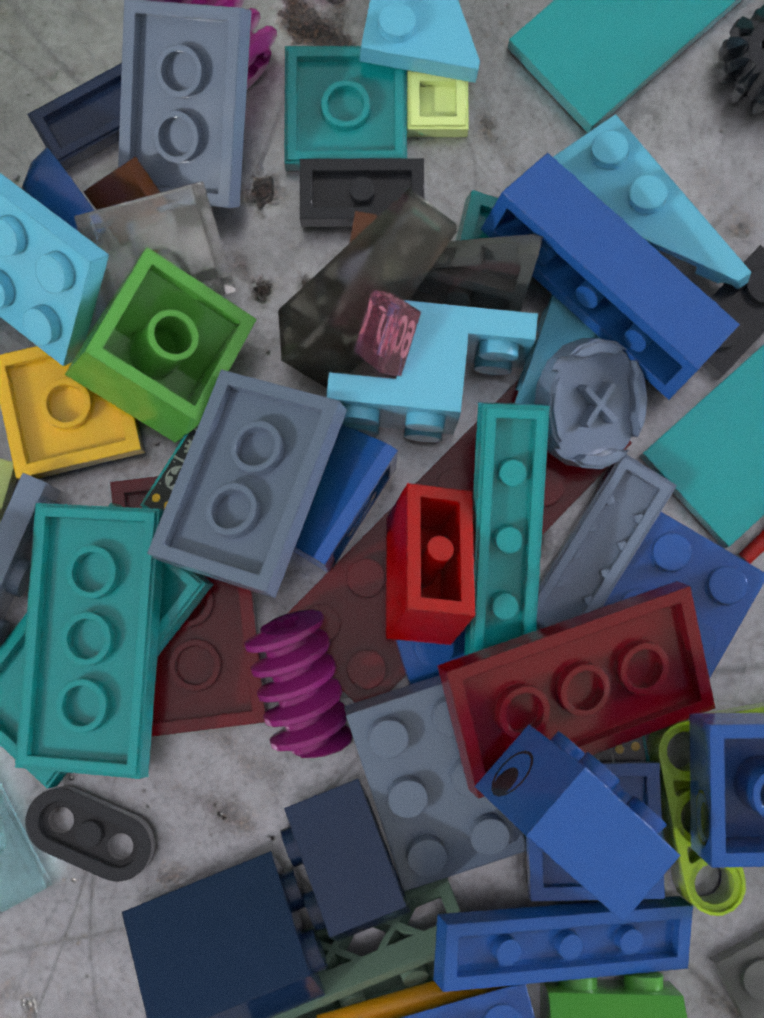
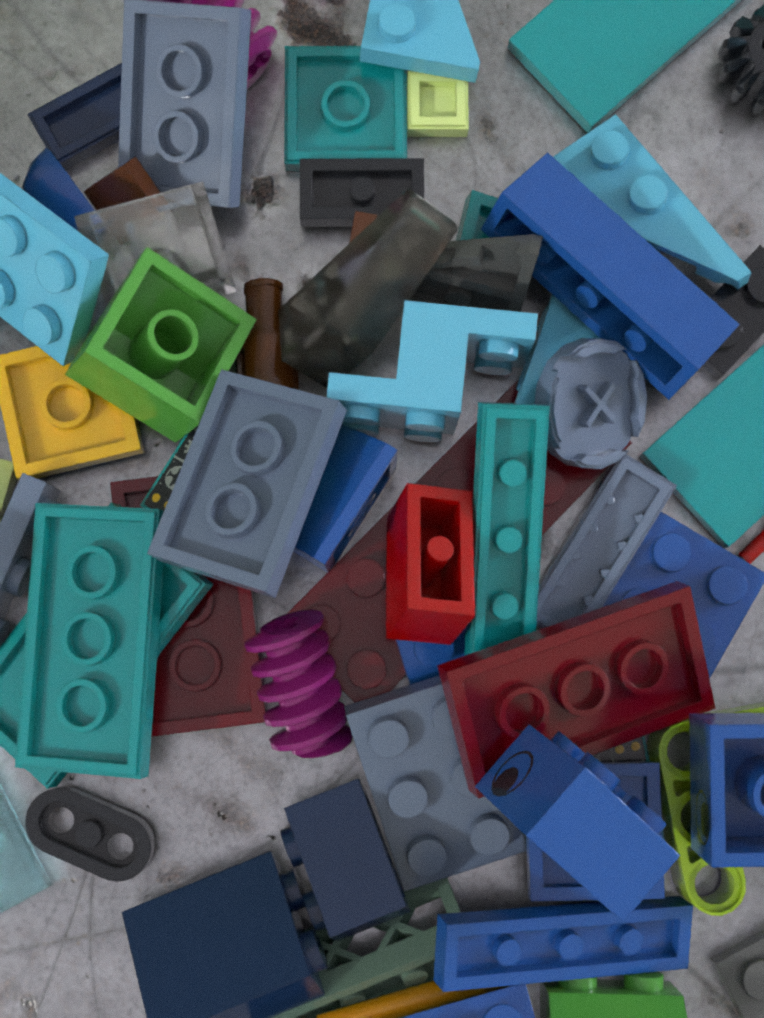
(262, 350): none -> reddish brown arm
(387, 332): clear pink tile -> none

